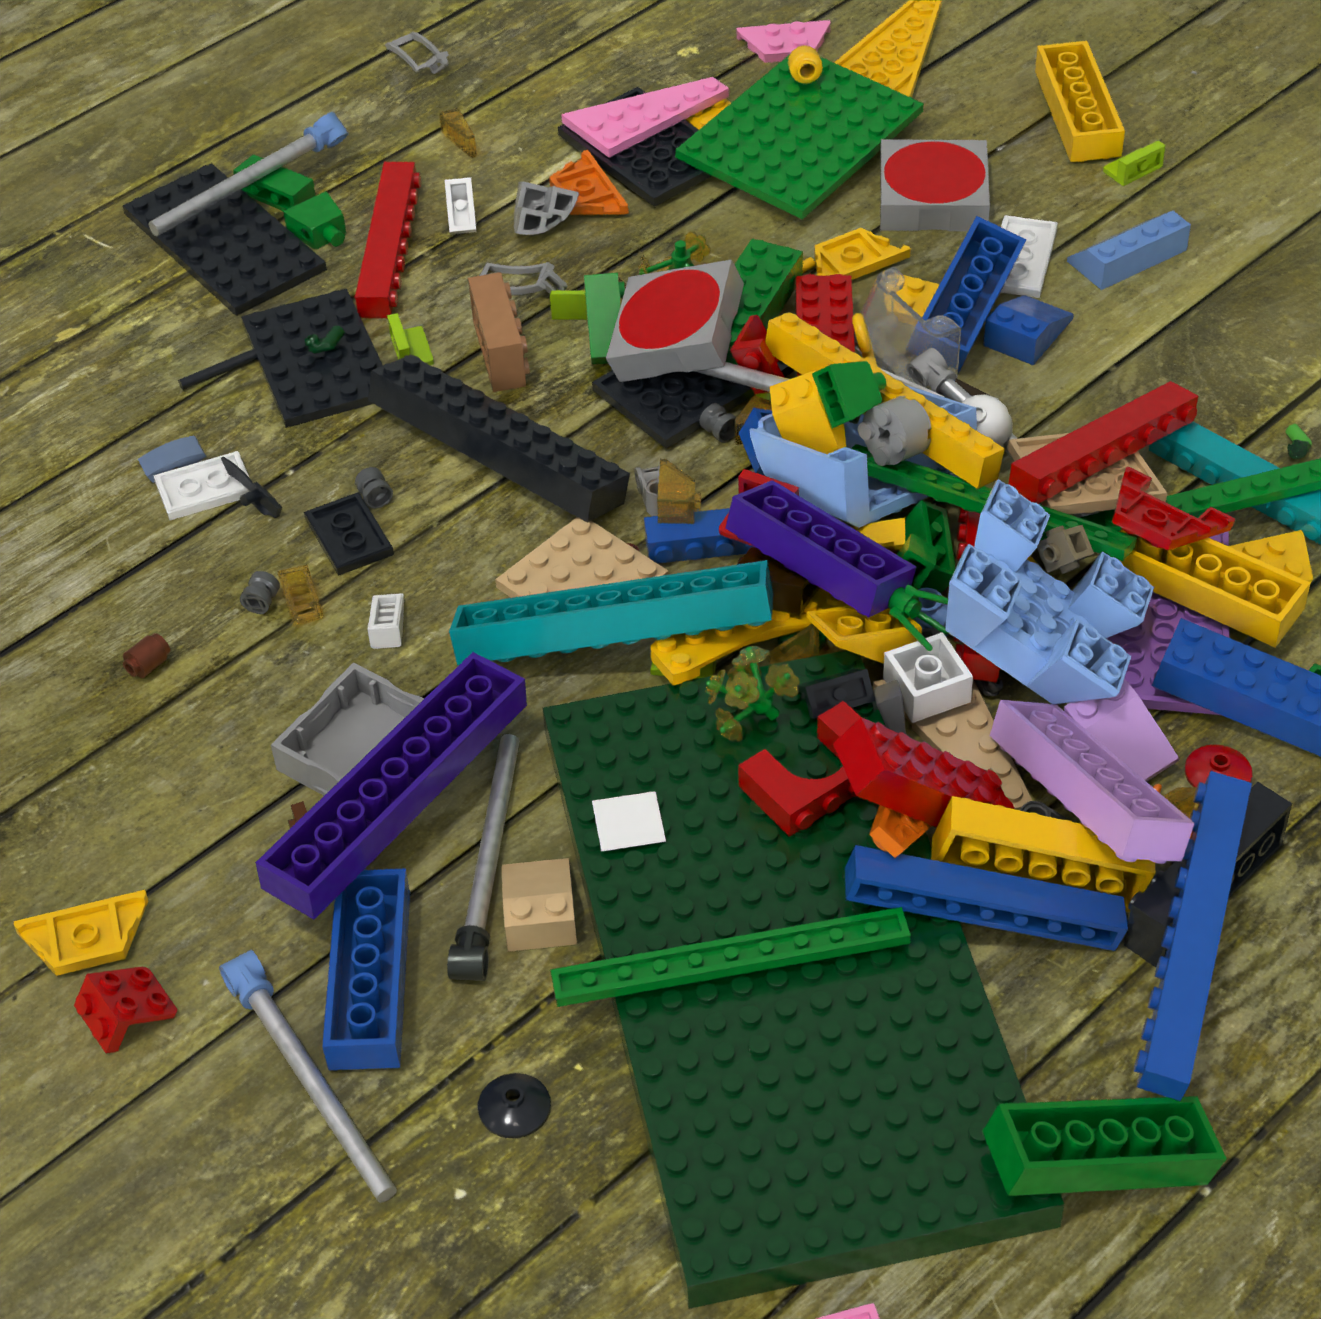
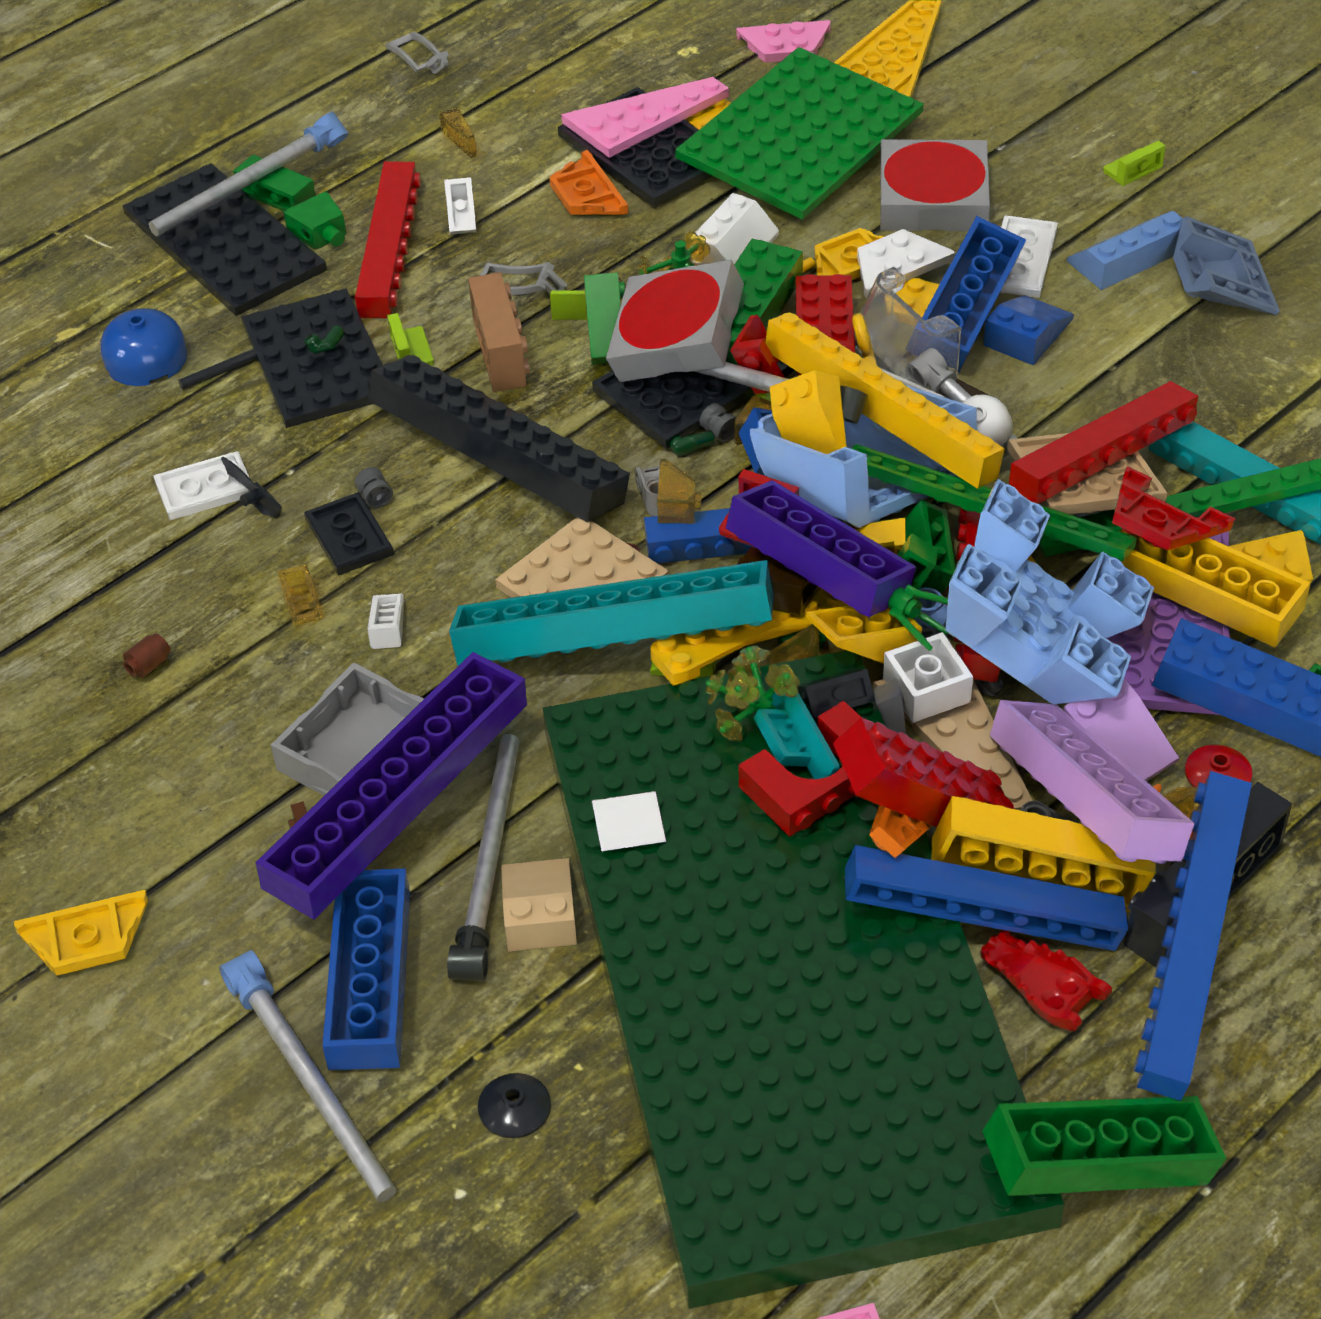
(119, 999): red bracket -> none
(142, 347): none -> blue cylinder
(171, 455): sand blue slope -> none
(260, 590): dark grey wheel -> none
(541, 207): light grey brick -> none
(691, 443): none -> dark green arm
(729, 956): green plate -> none
(733, 227): none -> white slope
(795, 736): none -> teal bracket
(805, 64): yellow head -> none
(848, 390): green torso -> none
(895, 430): light grey brick -> none
(905, 252): none -> white wing
(1047, 979): none -> red animal
(1064, 548): dark tan brick -> none
(1079, 101): yellow brick -> none
(1221, 268): none -> sand blue slope
(1301, 442): arm -> none

